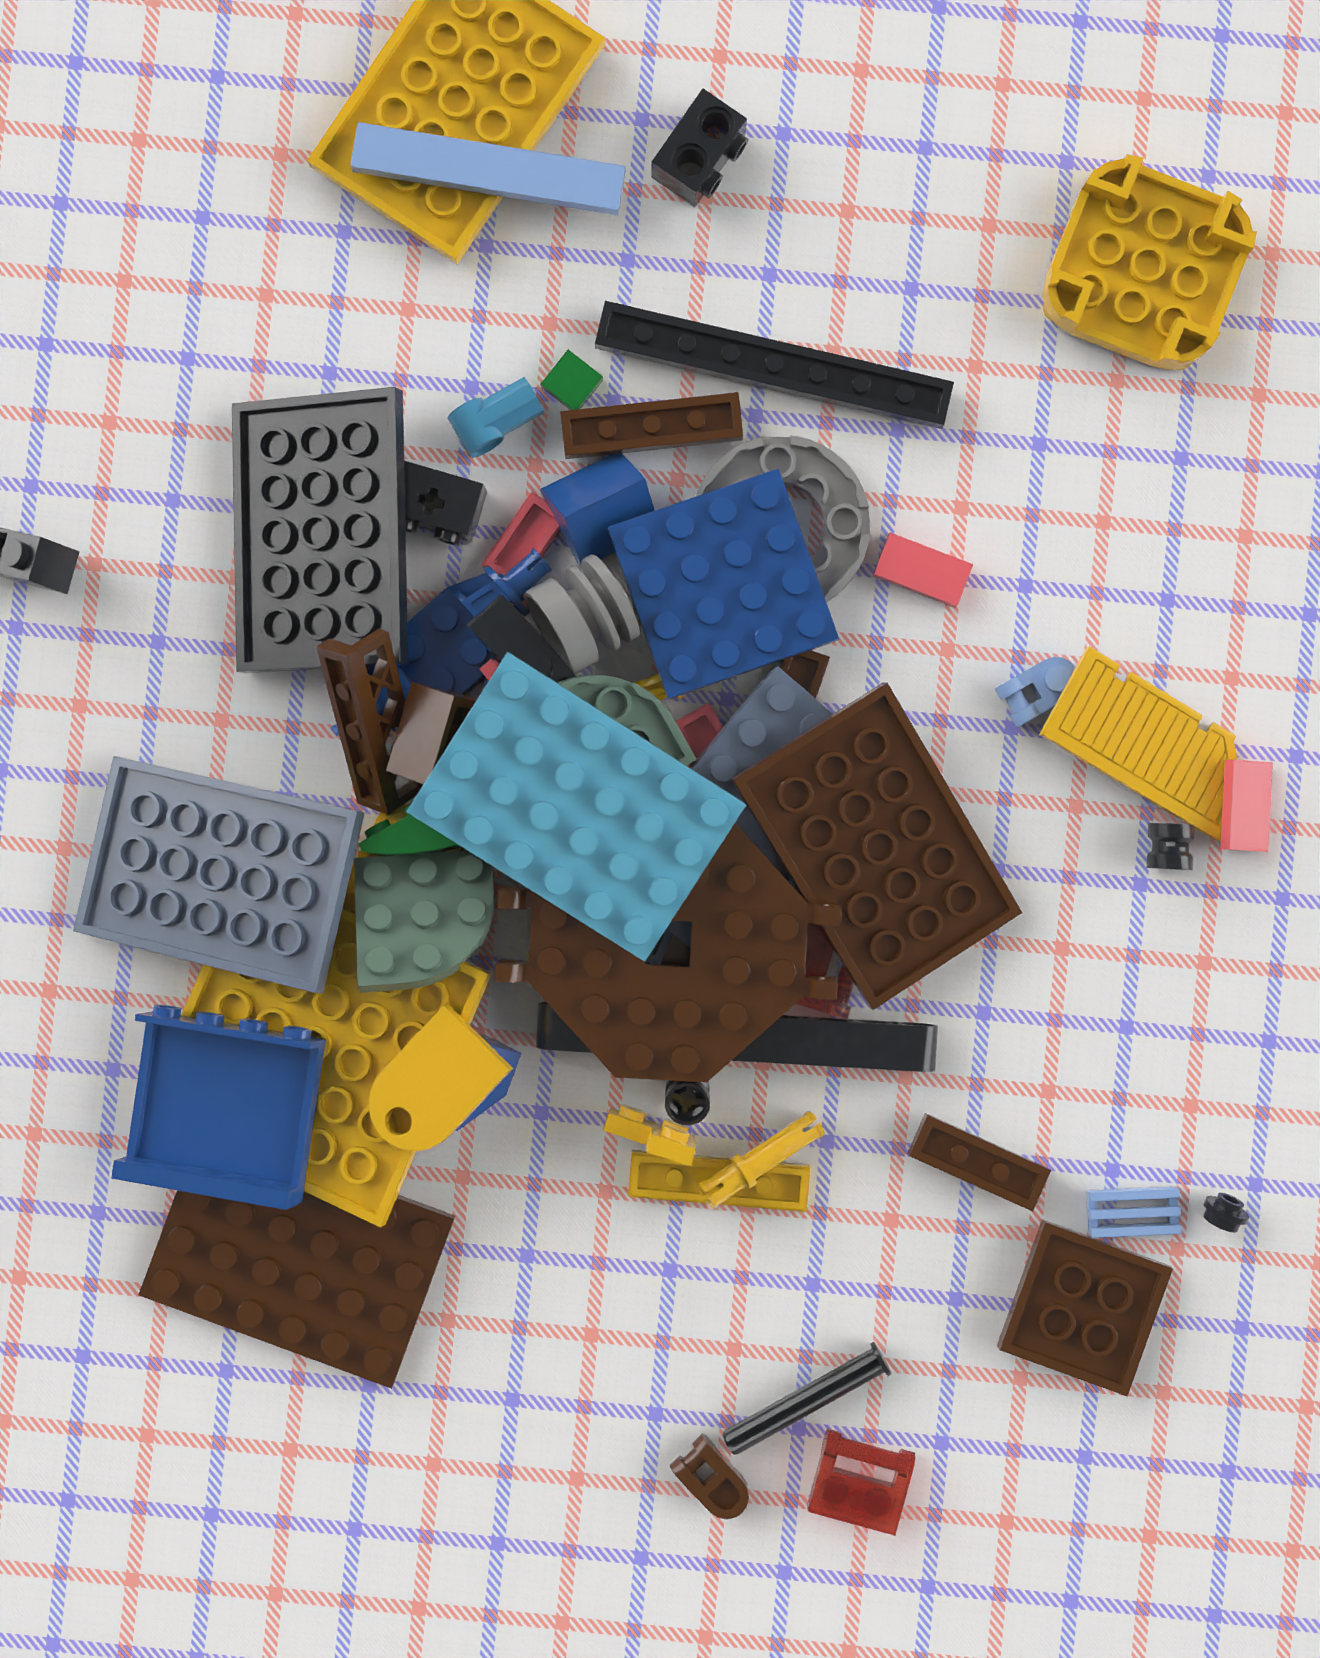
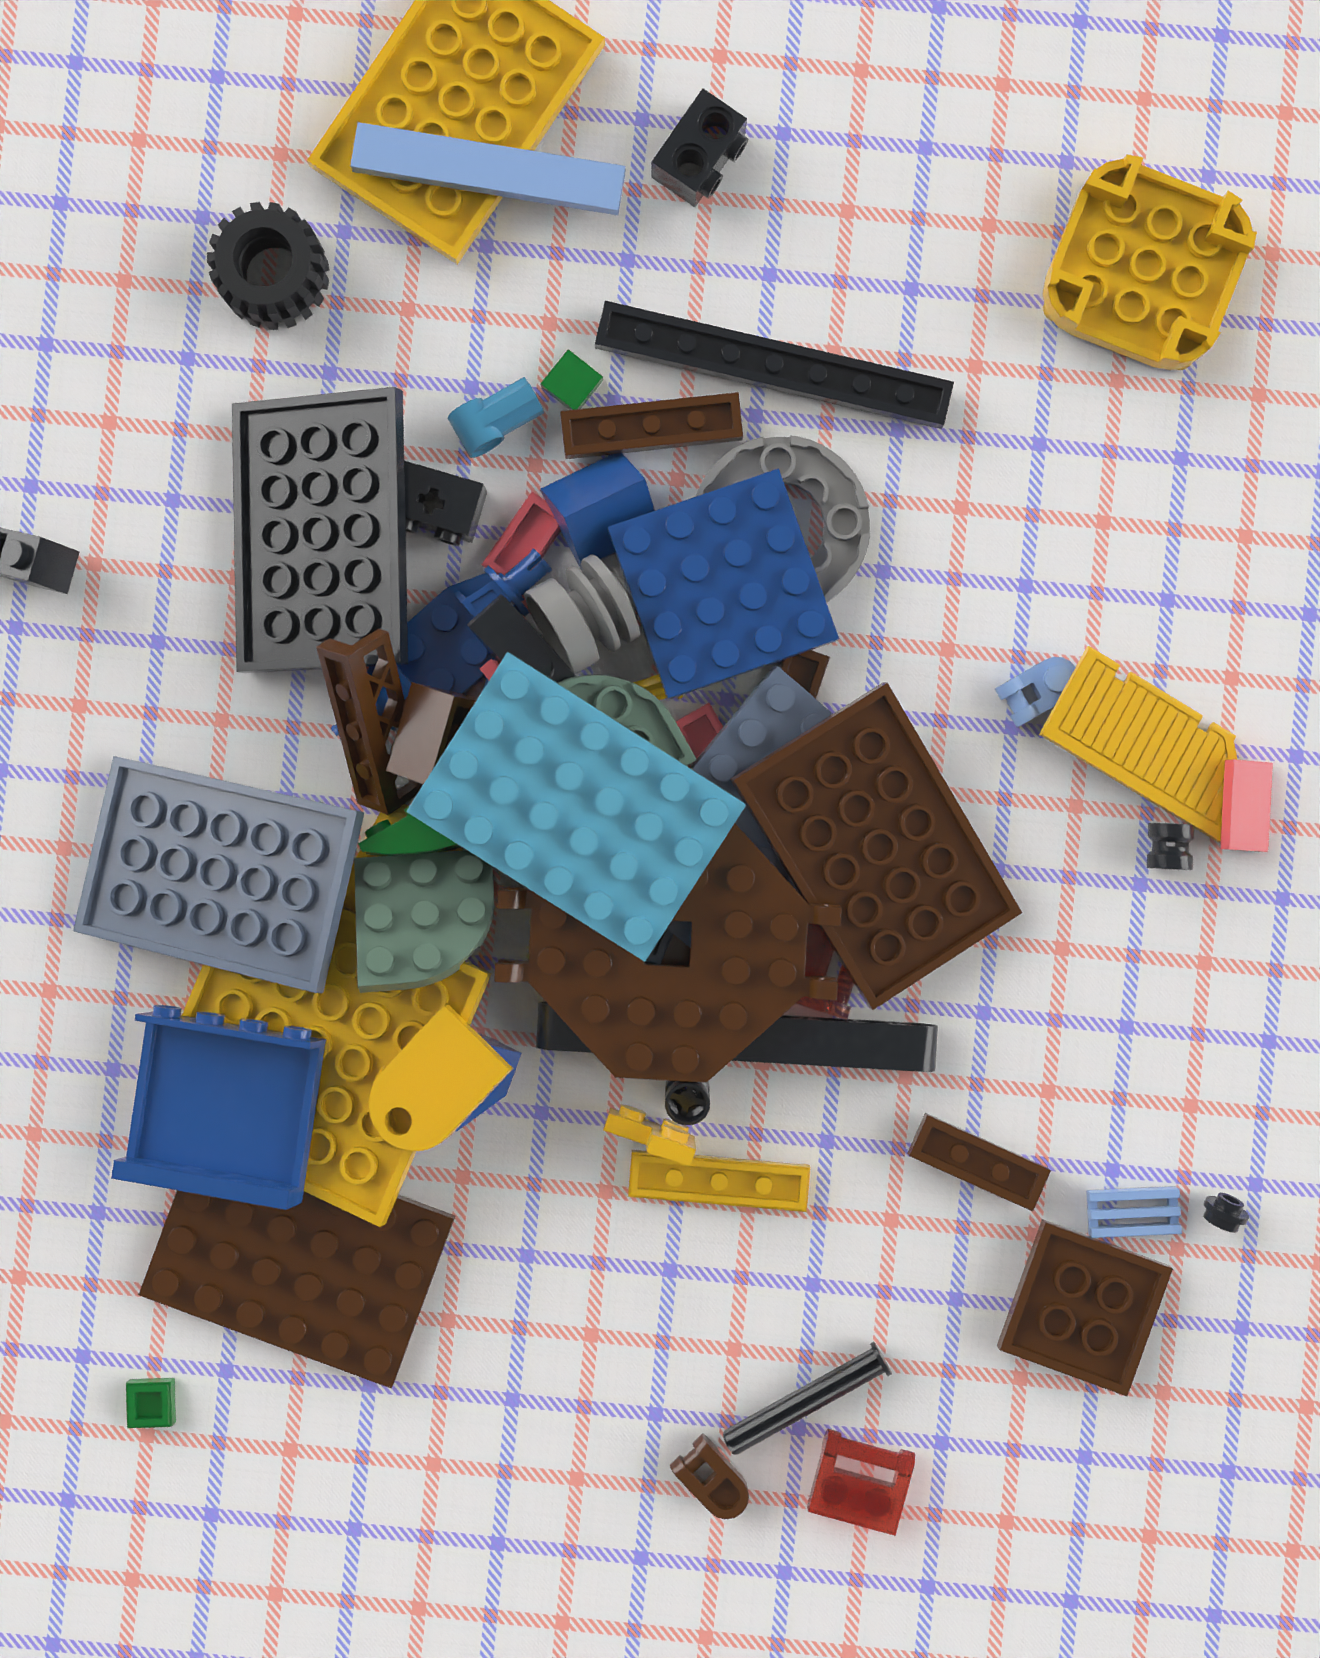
(150, 1402): none -> green tile
(247, 237): none -> black tyre
(761, 1159): yellow pin -> none
(922, 570): coral tile -> none

